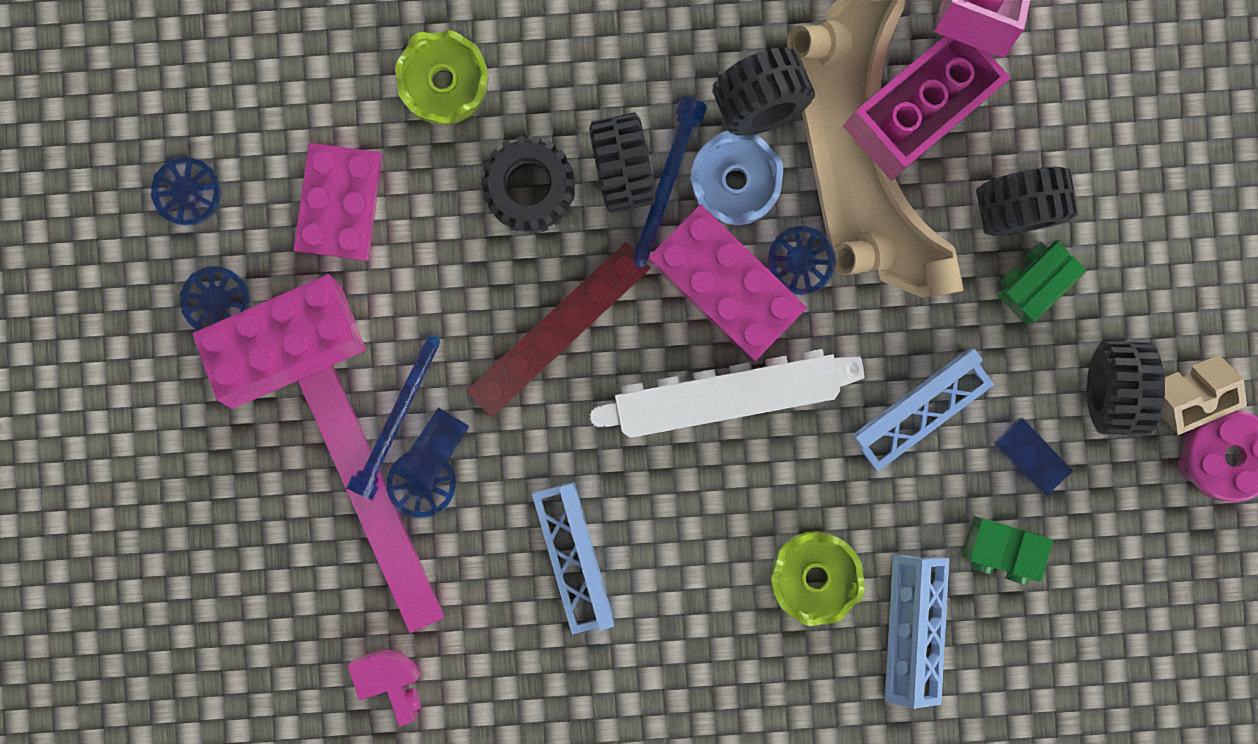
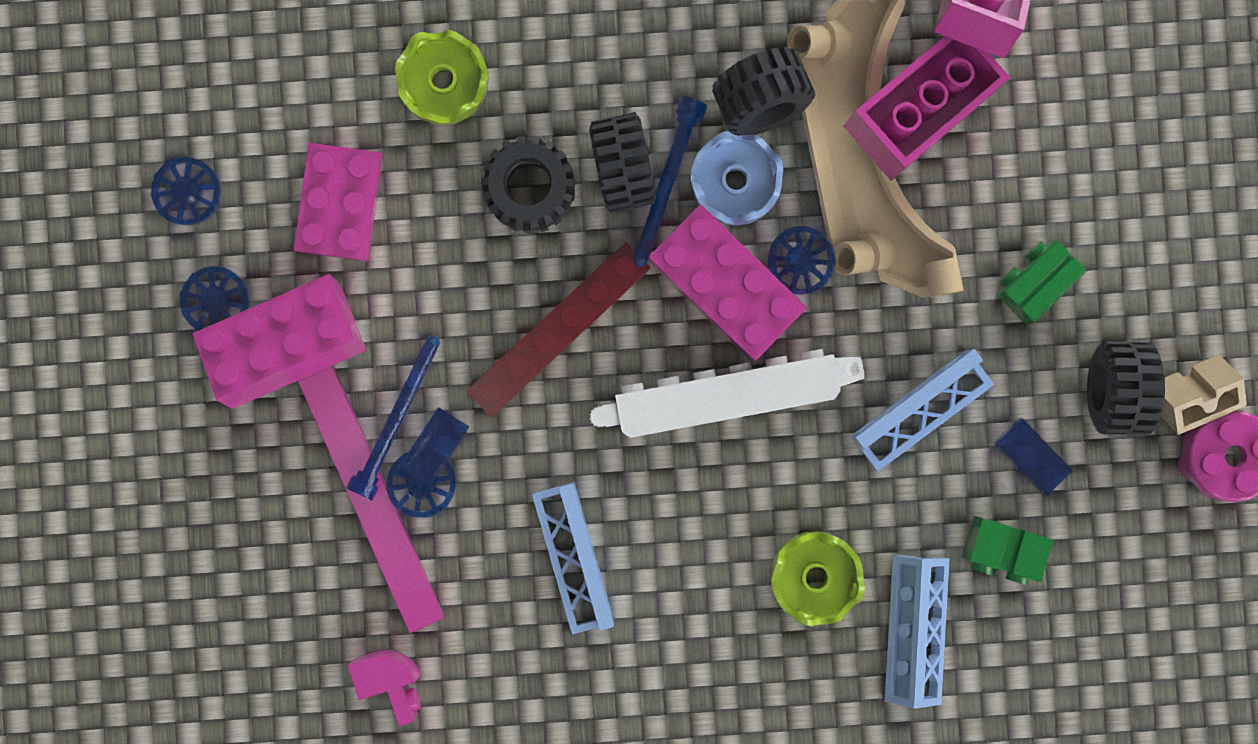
(1027, 201): black tyre -> none

